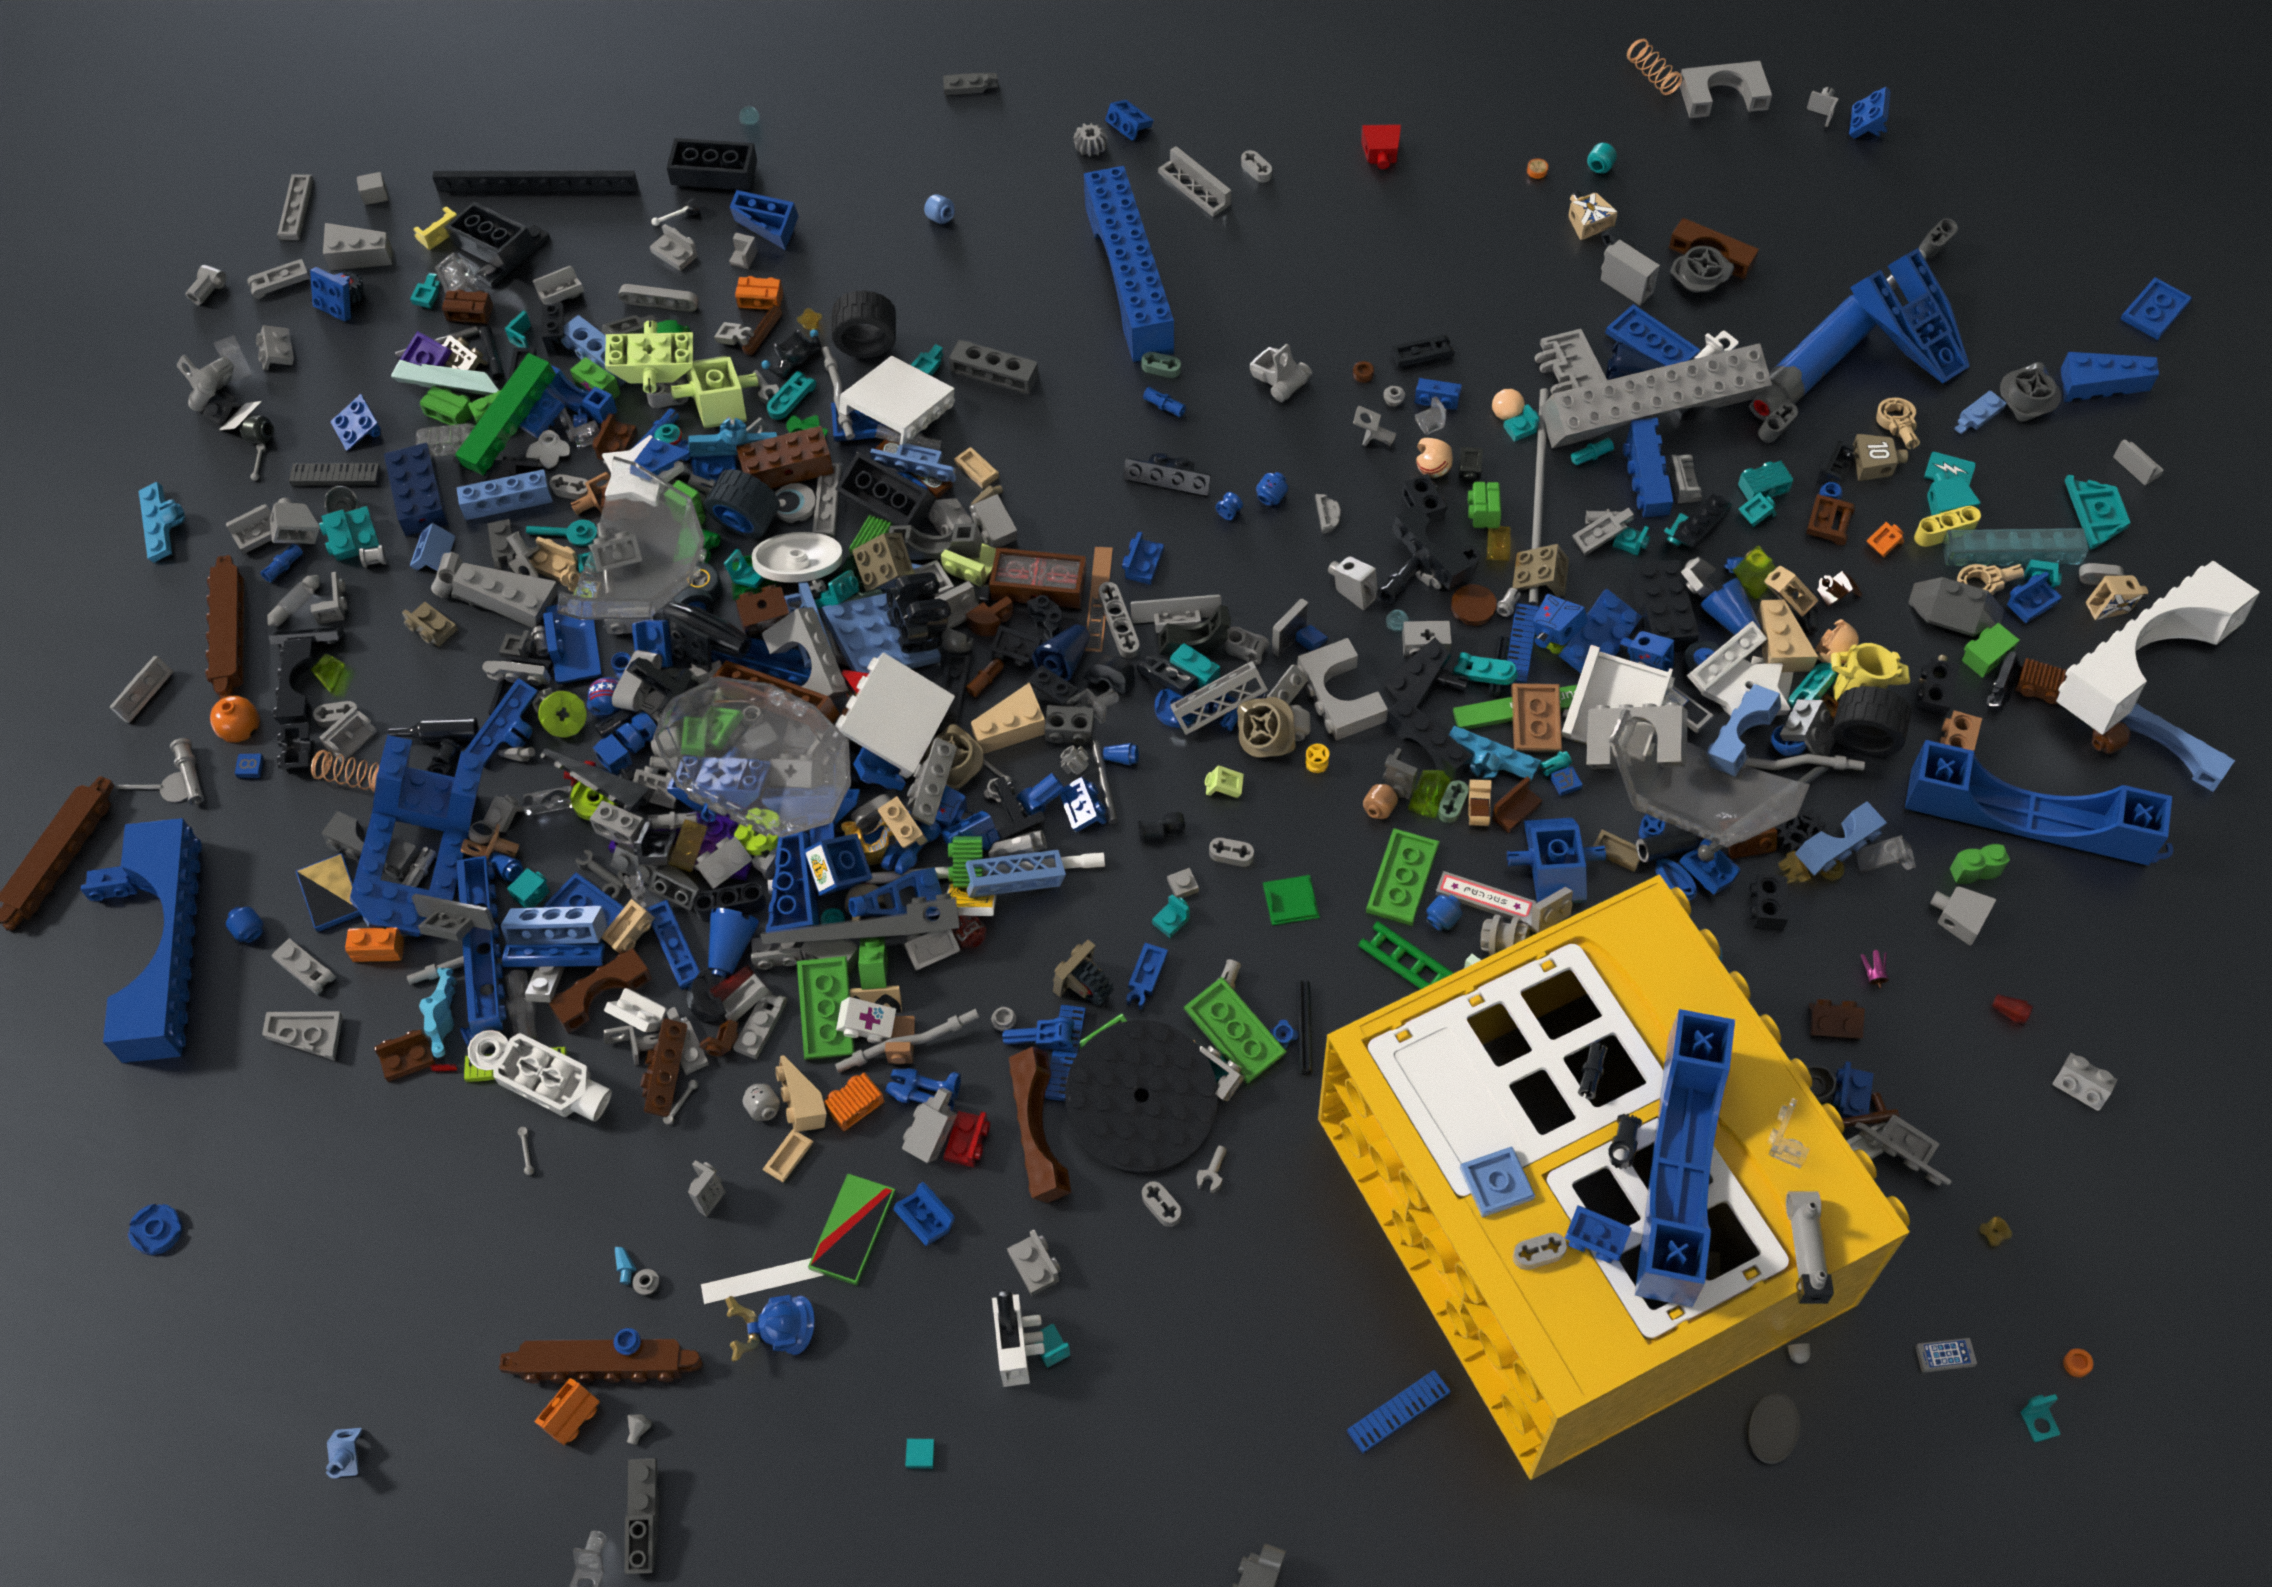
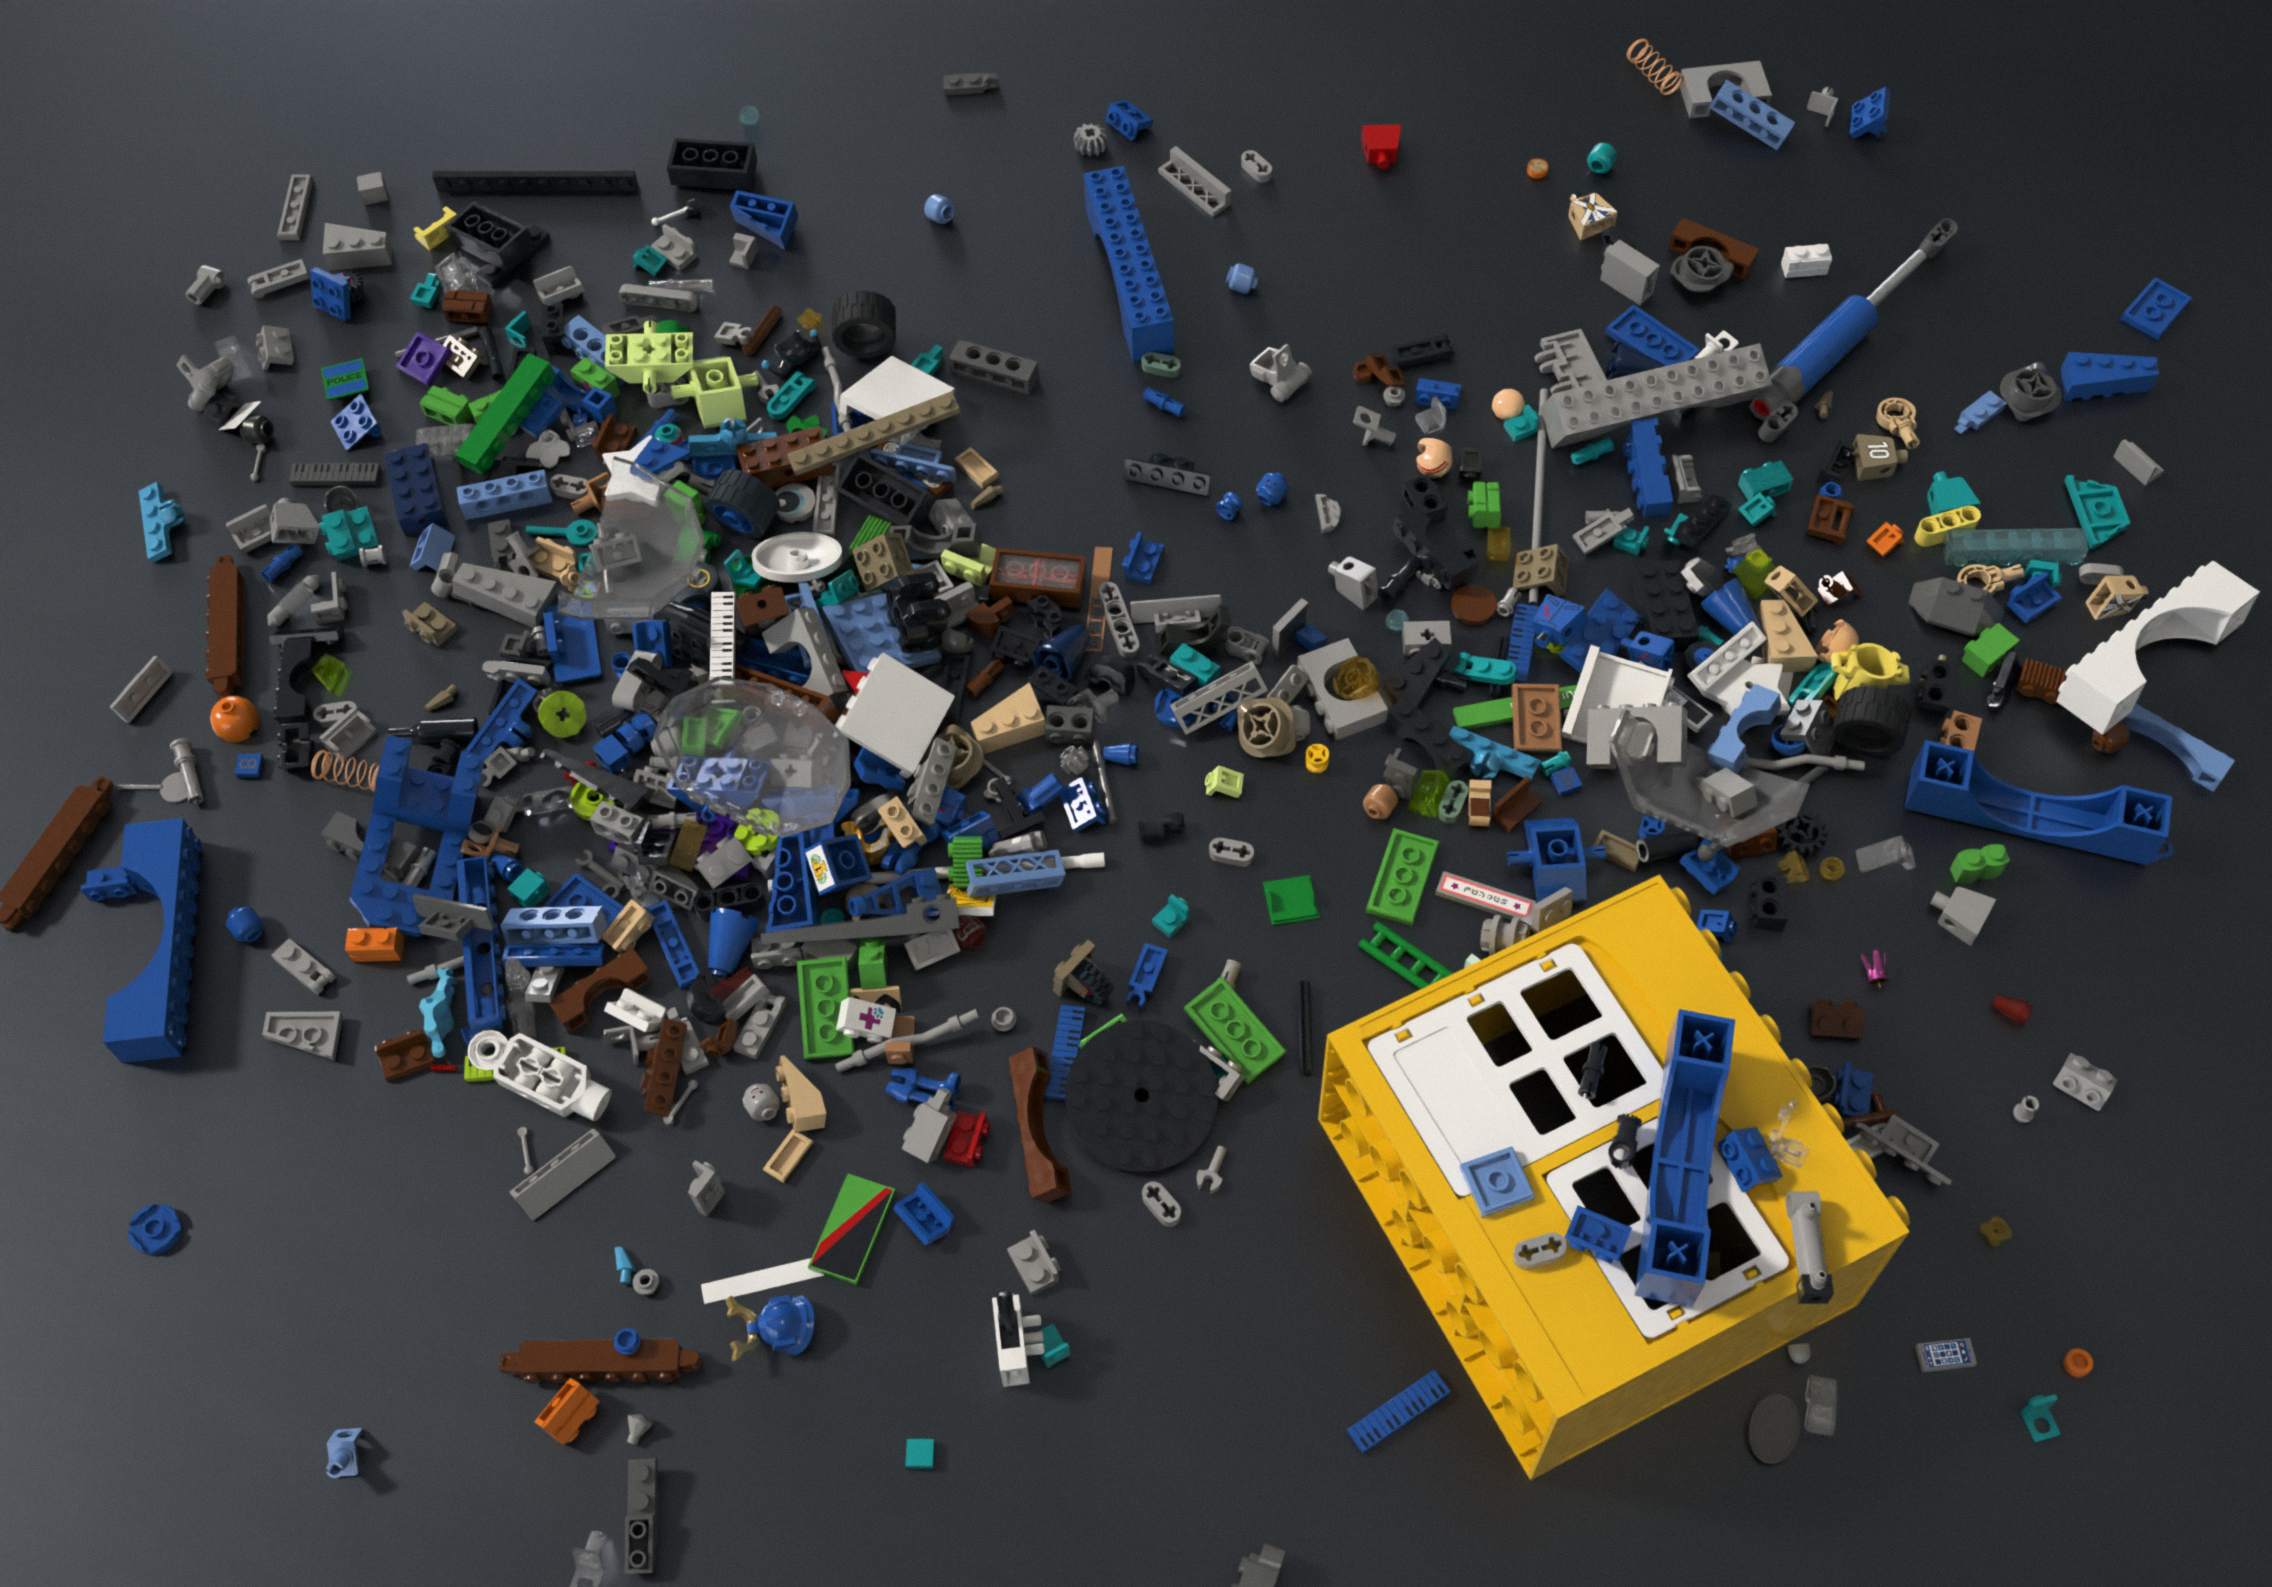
(327, 892): tile -> none
(345, 379): none -> piece
(439, 376): light aqua wedge -> none
(442, 698): none -> dark tan bar
(497, 764): none -> light grey plate
(516, 974): none -> clear cone
(562, 1174): none -> light grey panel
(600, 697): blue helmet -> none
(649, 259): none -> teal bracket
(691, 285): none -> clear pin
(723, 634): none -> white tile
(758, 293): orange brick -> none
(853, 1101): orange brick -> none
(873, 433): none -> dark tan plate
(994, 522): light grey hinge -> none
(1047, 1035): blue connector -> none
(1183, 883): light grey plate -> none
(1241, 278): none -> medium blue head
(1284, 1026): blue plate -> none
(1357, 679): none -> clear yellow cylinder
(1388, 374): none -> reddish brown slope
(1444, 912): blue head -> none
(1676, 876): blue arm -> none
(1706, 635): none -> teal pin
(1719, 923): none -> blue bracket
(1728, 791): none -> light grey hinge
(1742, 545): none -> clear plate
(1749, 1158): none -> blue bracket
(1751, 115): none -> medium blue brick
(1806, 260): none -> white brick
(1822, 1405): none -> clear slope
(1824, 404): none -> dark tan bar
(1824, 850): medium blue arch -> none
(1924, 326): blue wedge -> none
(1951, 465): teal slope -> none
(2025, 1110): none -> light grey pin

